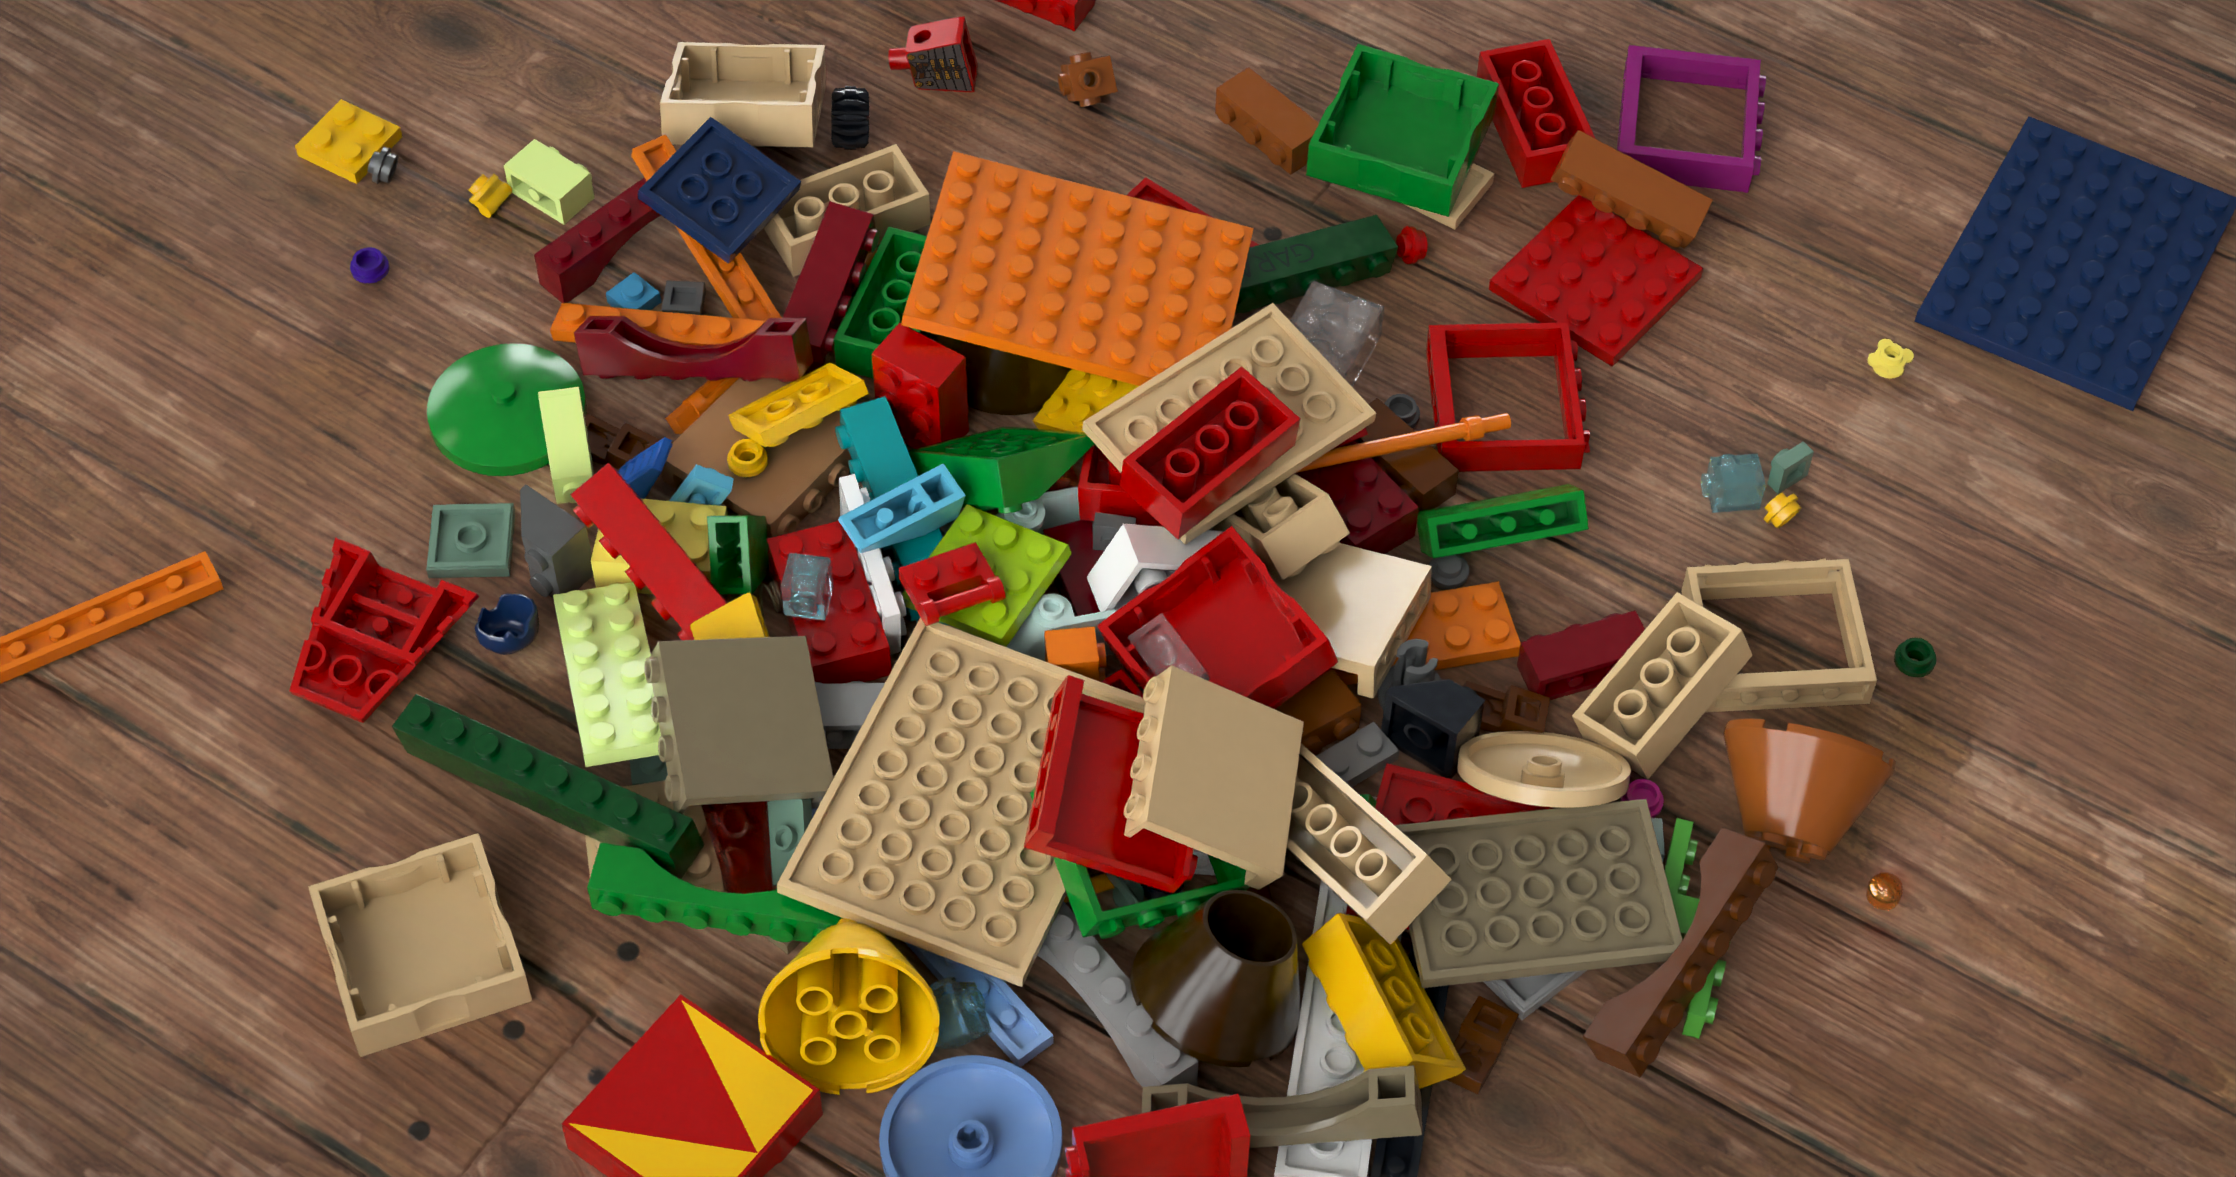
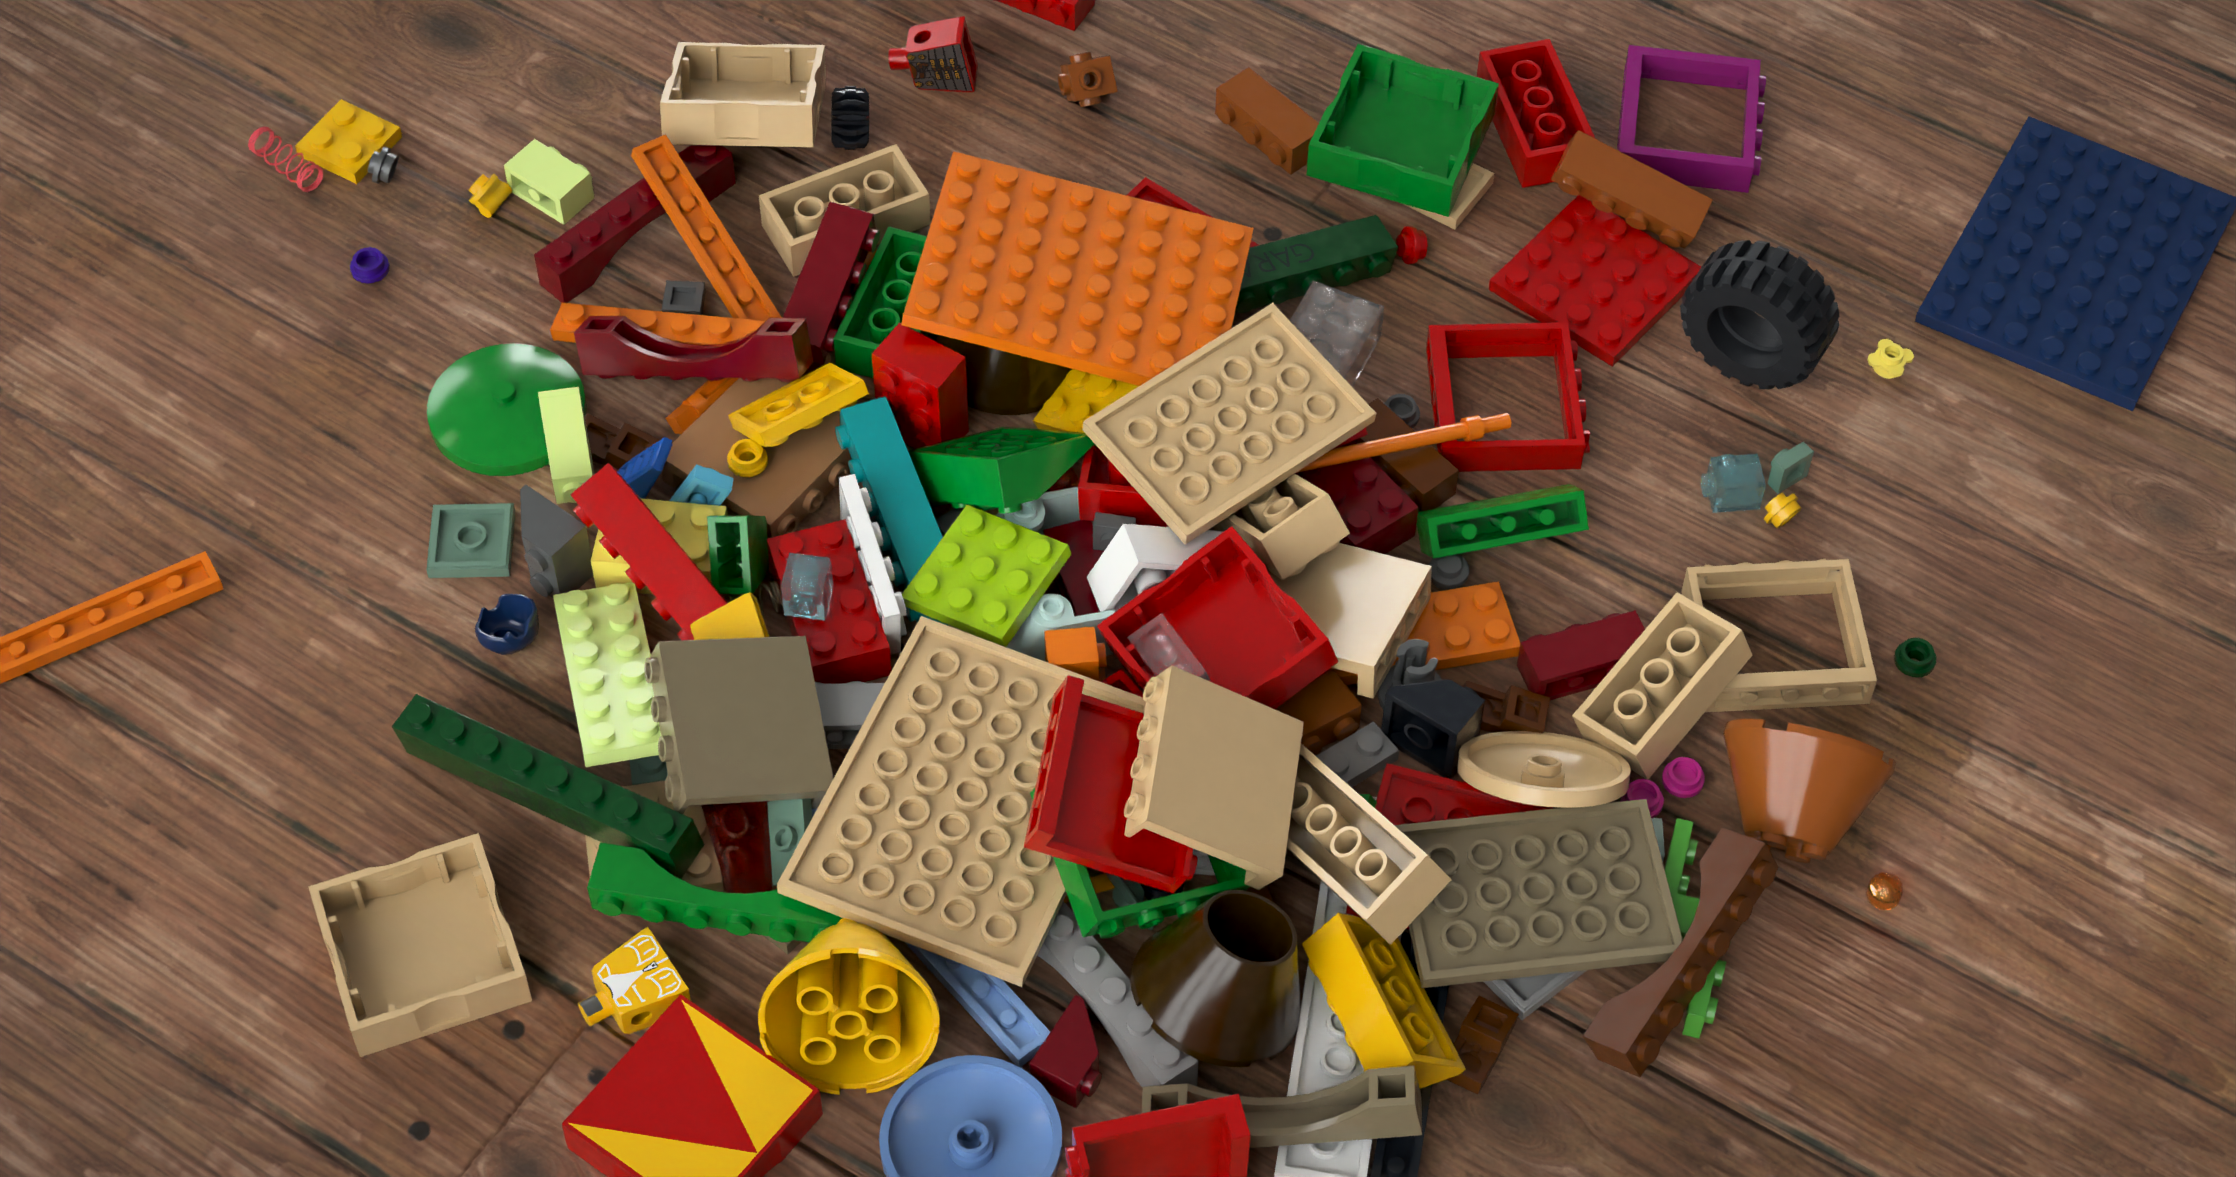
(251, 145): none -> coral piece
(370, 632): red wedge -> none
(633, 294): dark azure plate -> none
(633, 985): none -> yellow torso
(719, 190): dark blue plate -> none
(905, 511): medium azure slope -> none
(940, 583): red plate -> none
(960, 1013): clear light blue brick -> none
(1069, 1057): none -> dark red slope
(1209, 452): red brick -> none
(1683, 777): none -> dark pink plate
(1777, 286): none -> black tyre

